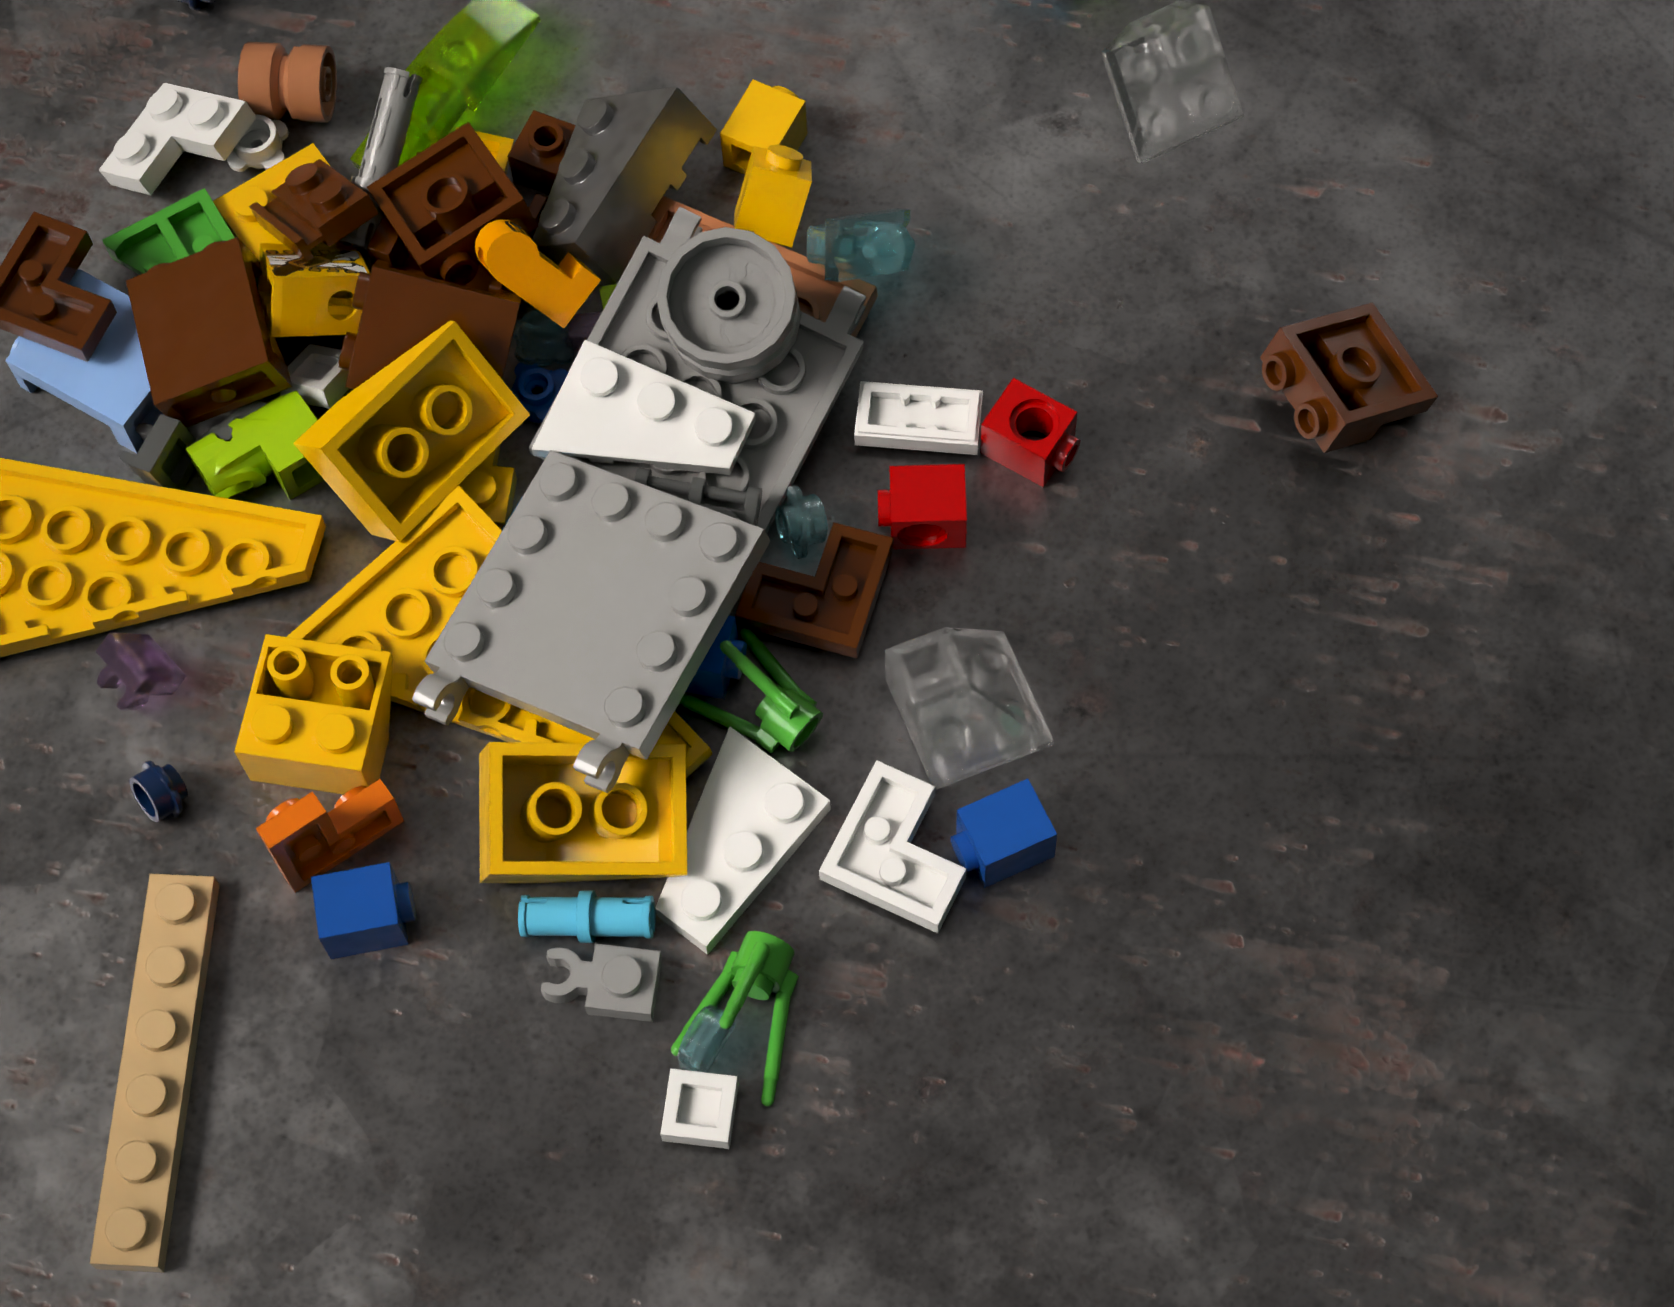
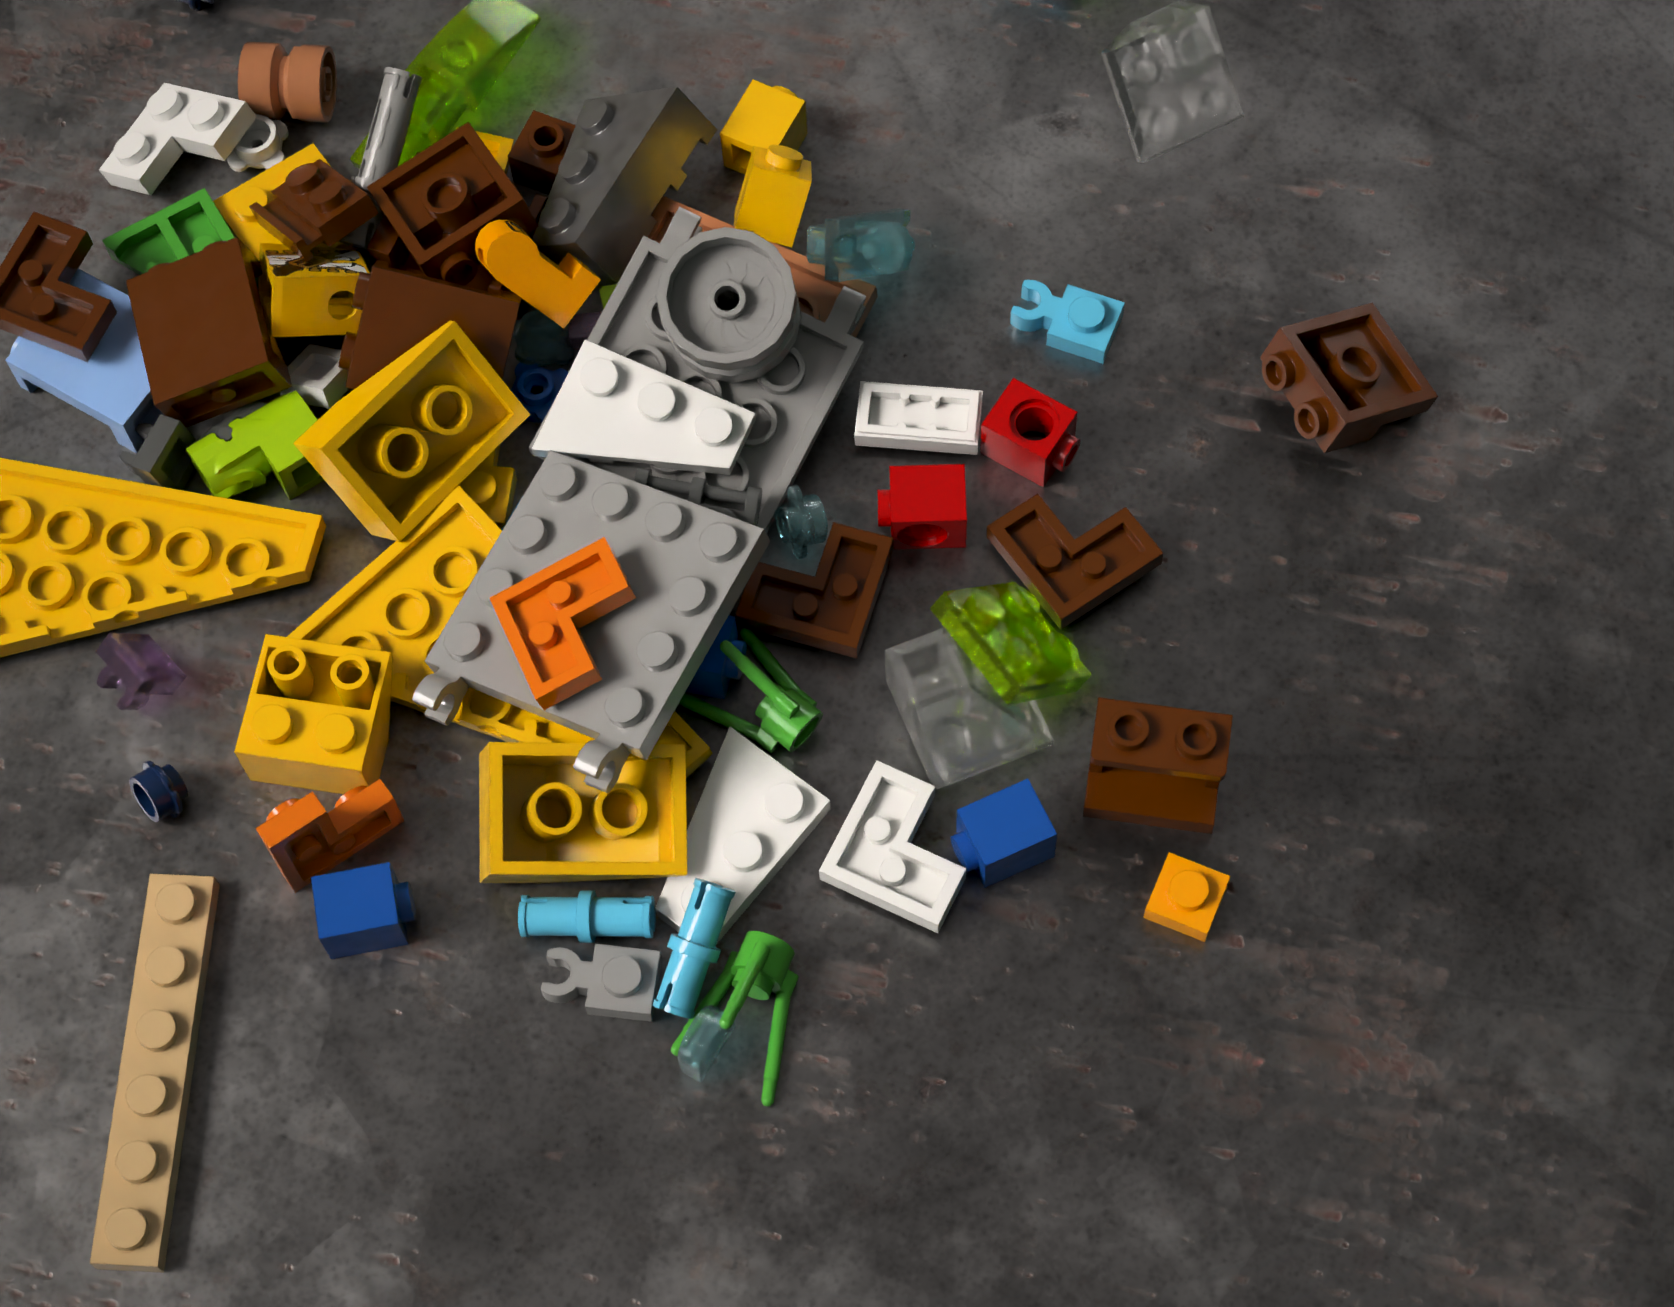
(546, 614): none -> orange plate
(693, 948): none -> medium azure pin
(699, 1108): white plate -> none
(1011, 641): none -> clear neon green plate
(1067, 572): none -> reddish brown plate
(1076, 323): none -> medium azure plate
(1156, 765): none -> reddish brown panel
(1186, 897): none -> light orange plate

